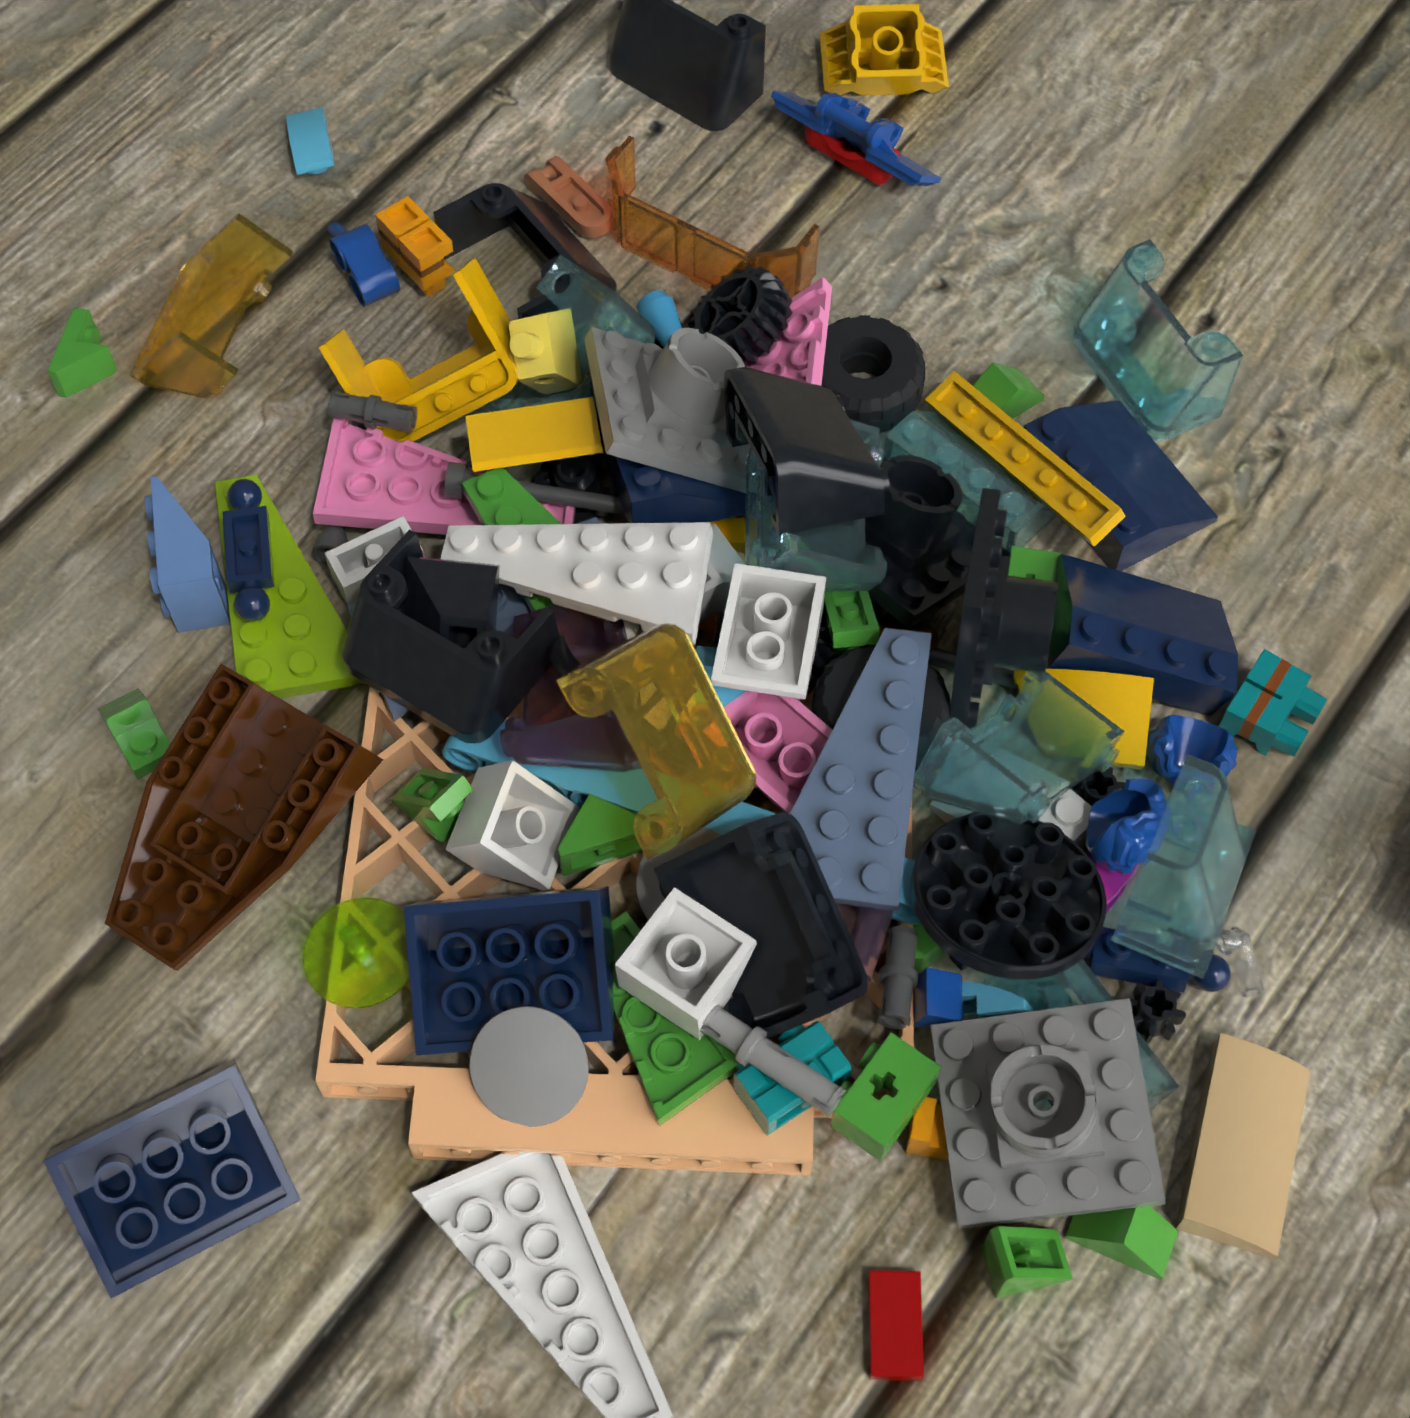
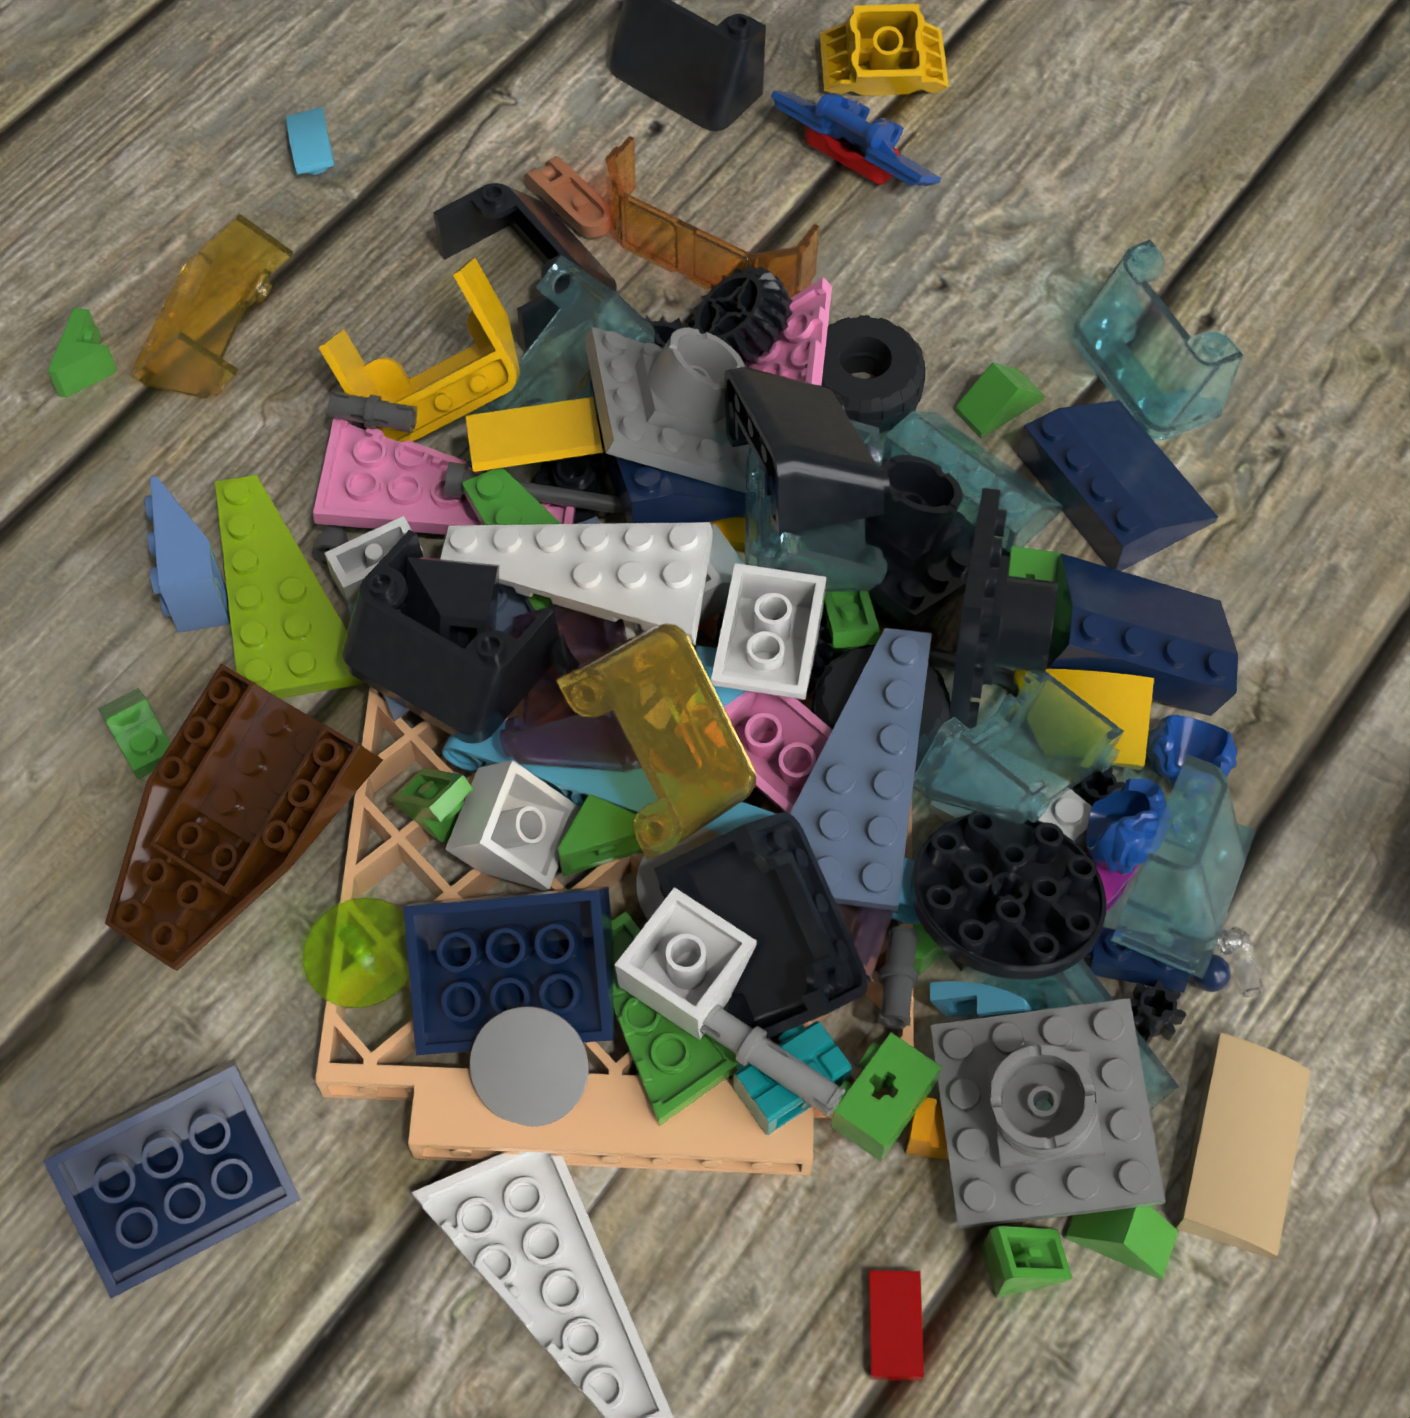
(248, 550): dark blue plate -> none
(359, 251): blue beam -> none
(416, 244): light orange hips -> none
(546, 351): light yellow torso -> none
(660, 313): dark azure cone -> none
(937, 998): blue slope -> none
(1025, 459): yellow plate -> none
(1267, 700): teal hips -> none

